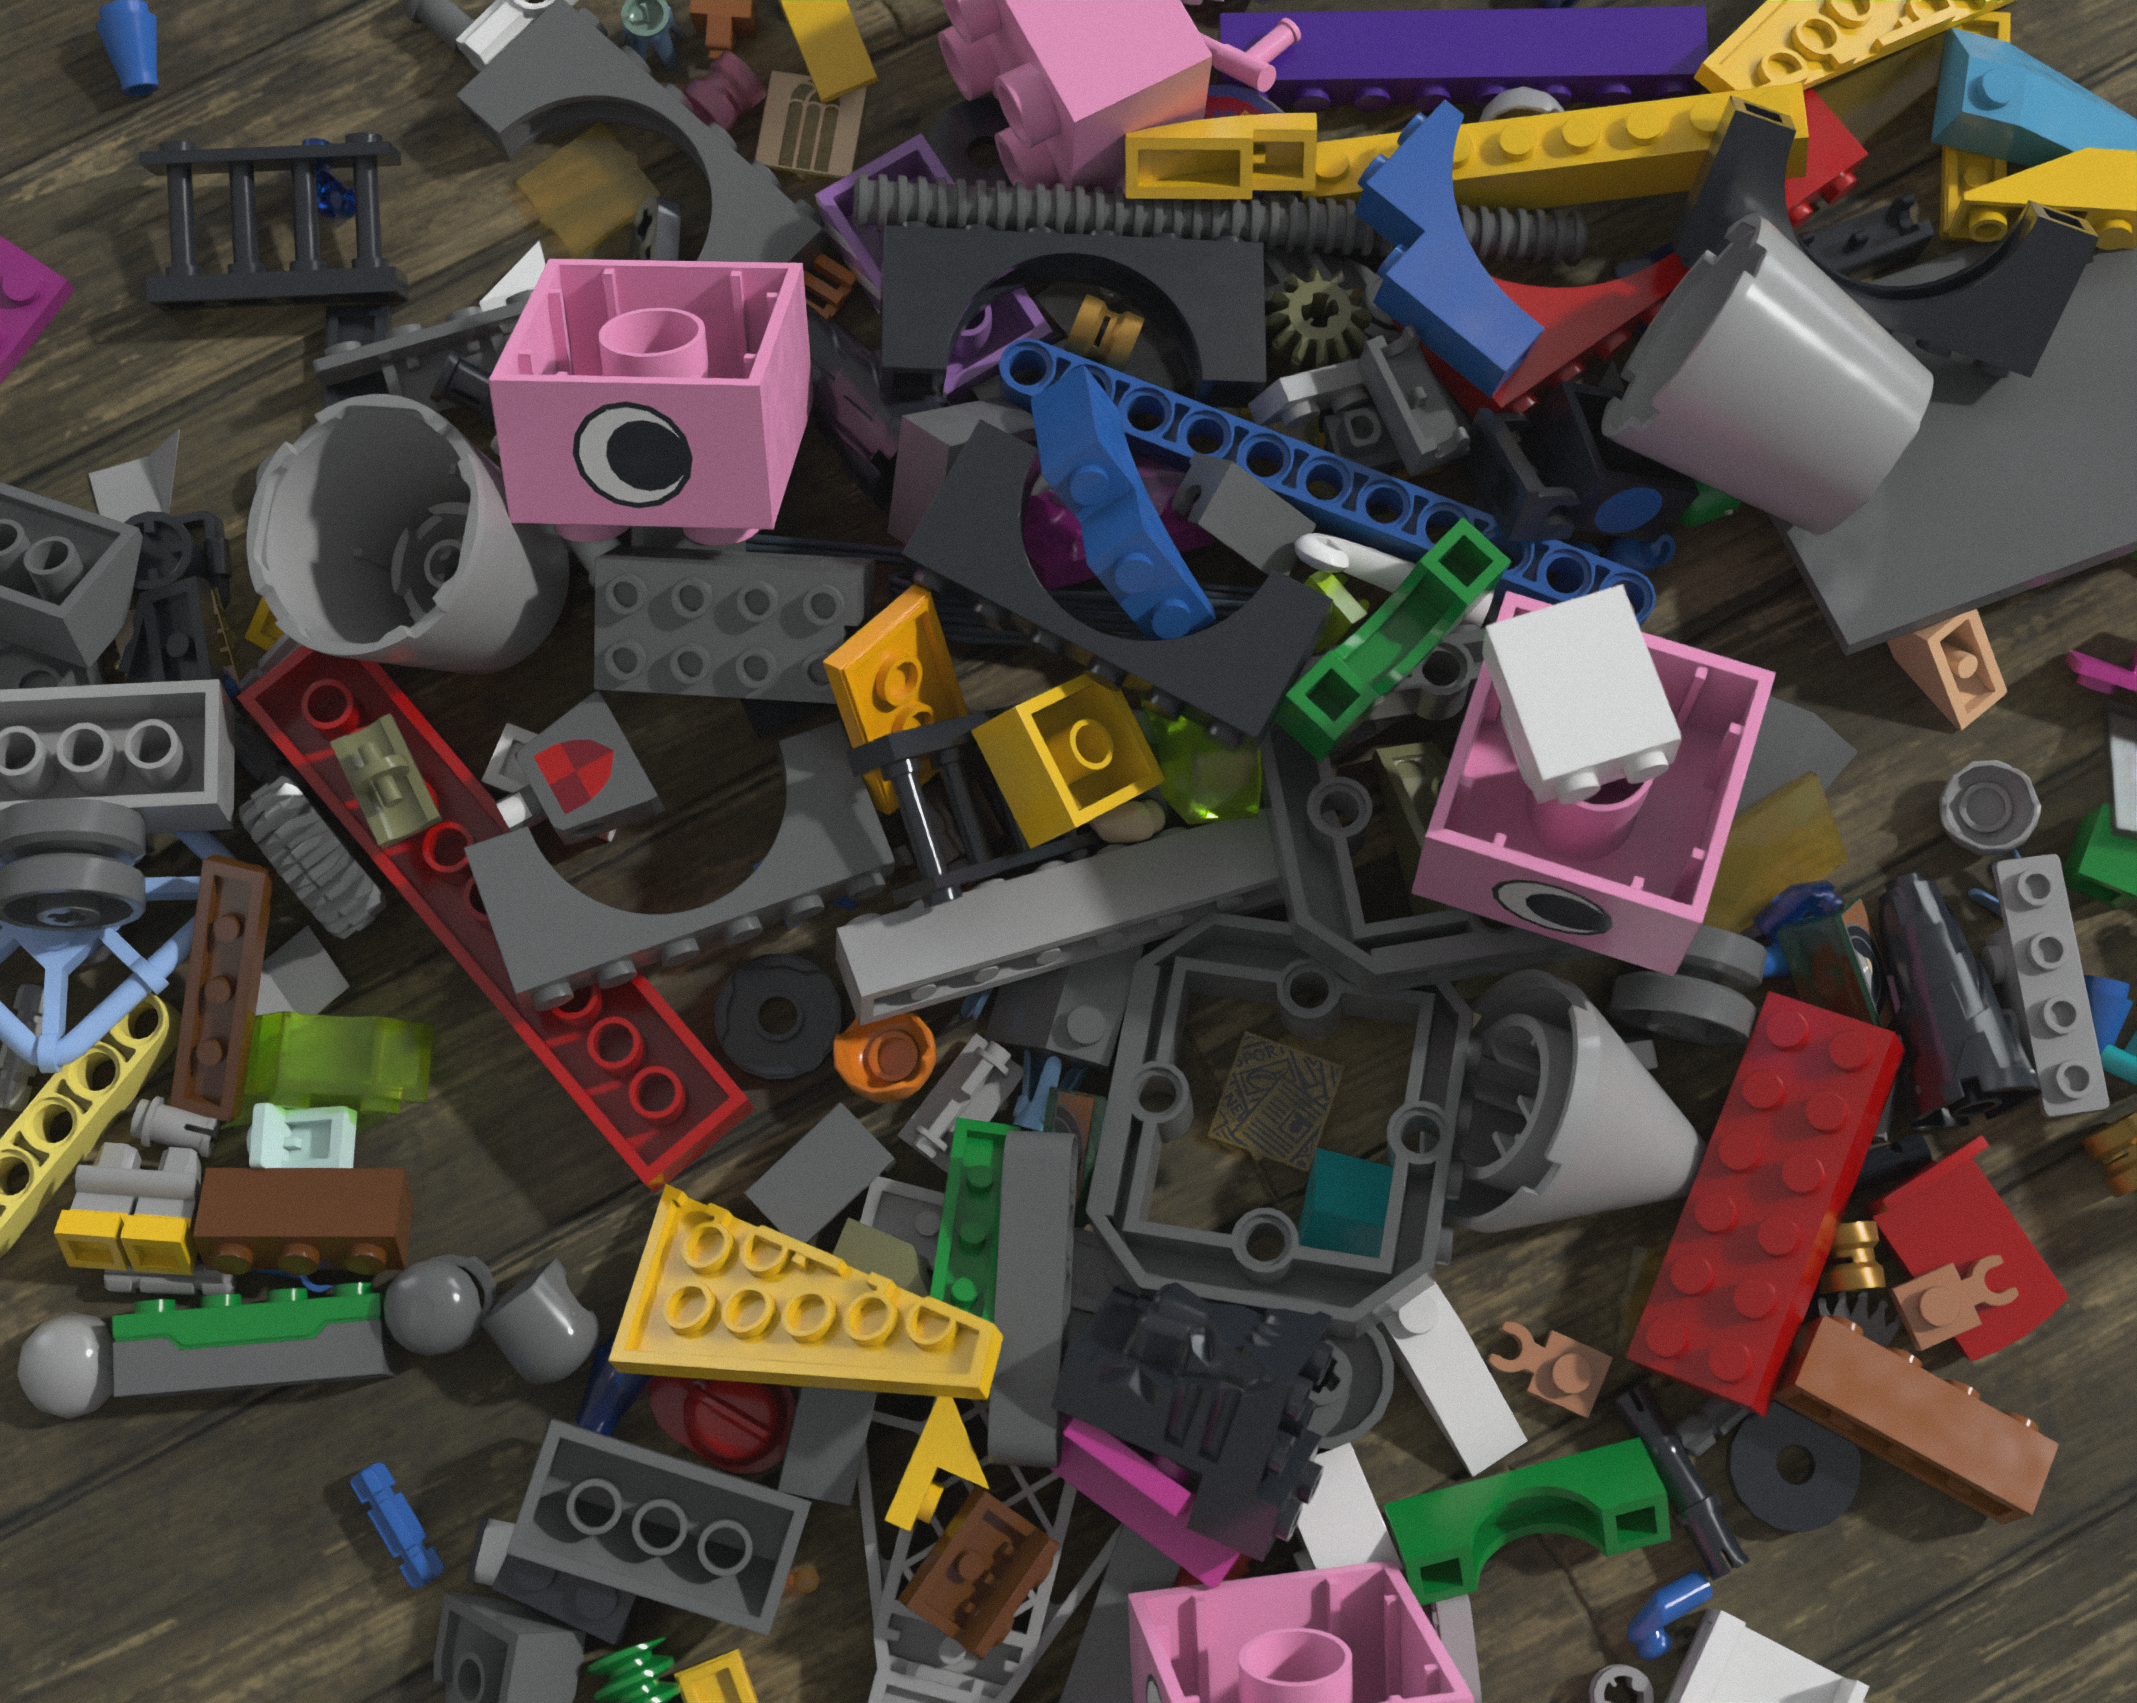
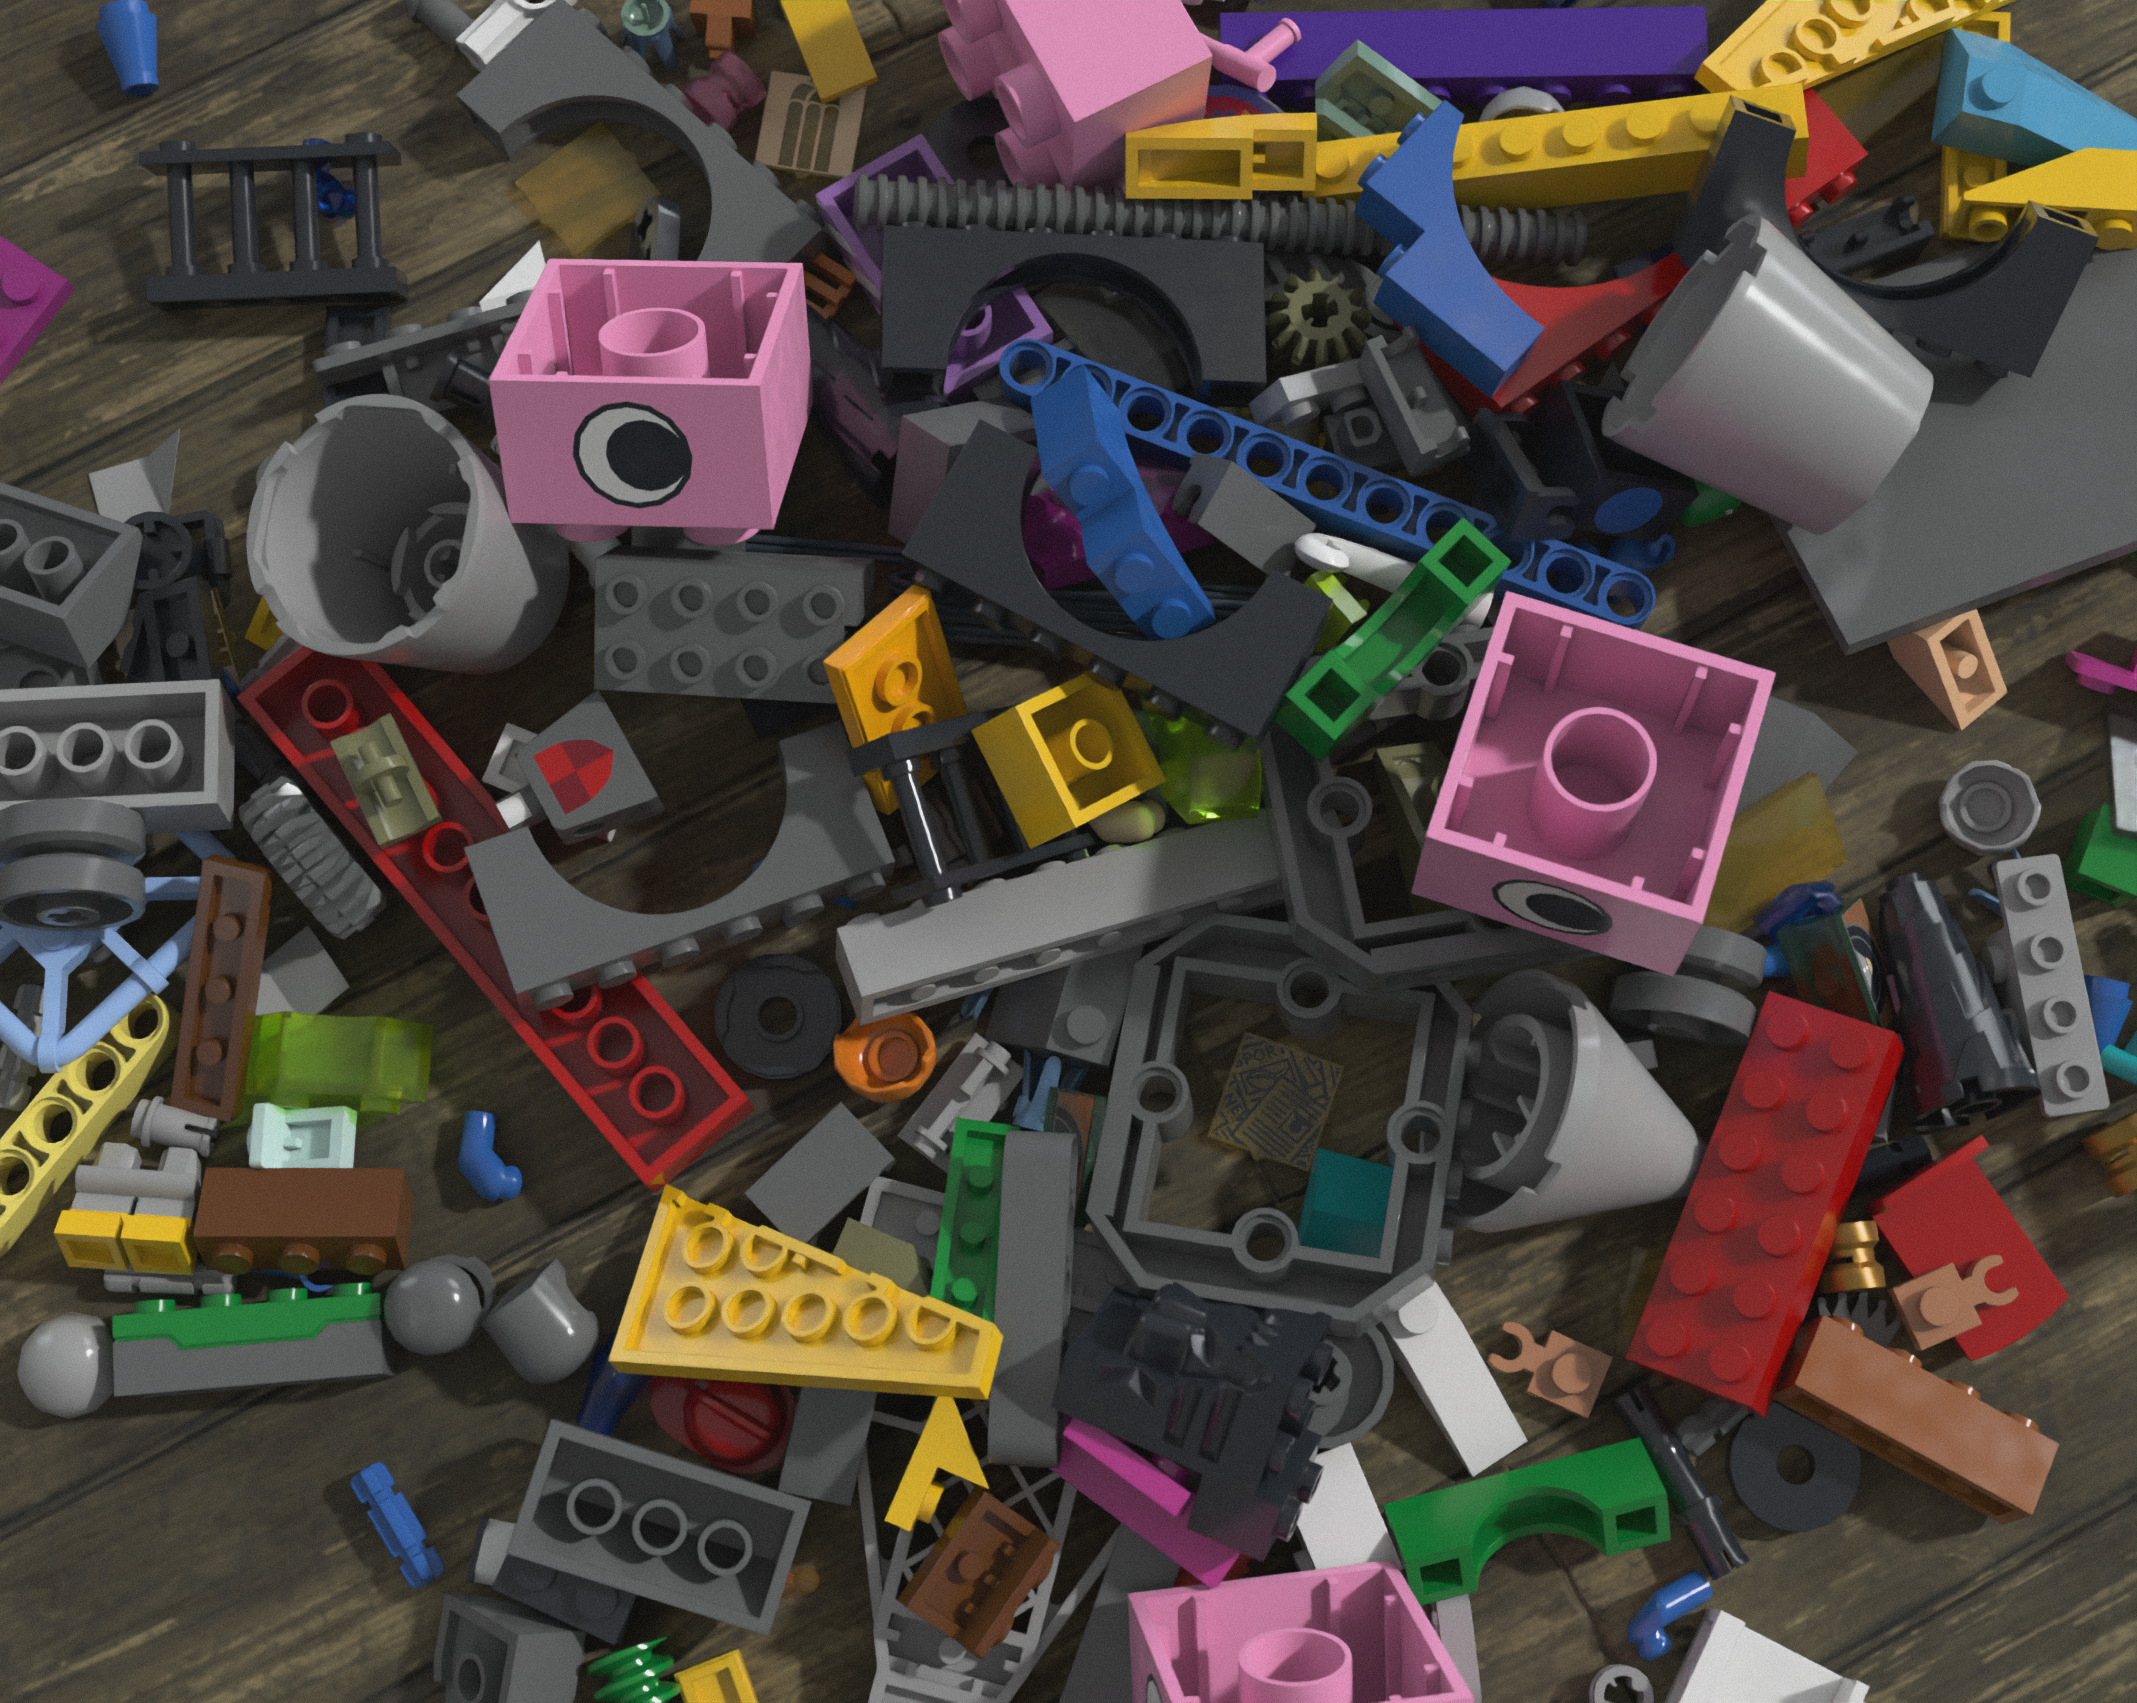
(480, 1163): none -> blue arm
(1117, 339): pearl gold wheel -> none
(1366, 96): none -> sand green slope
(1580, 697): white brick -> none

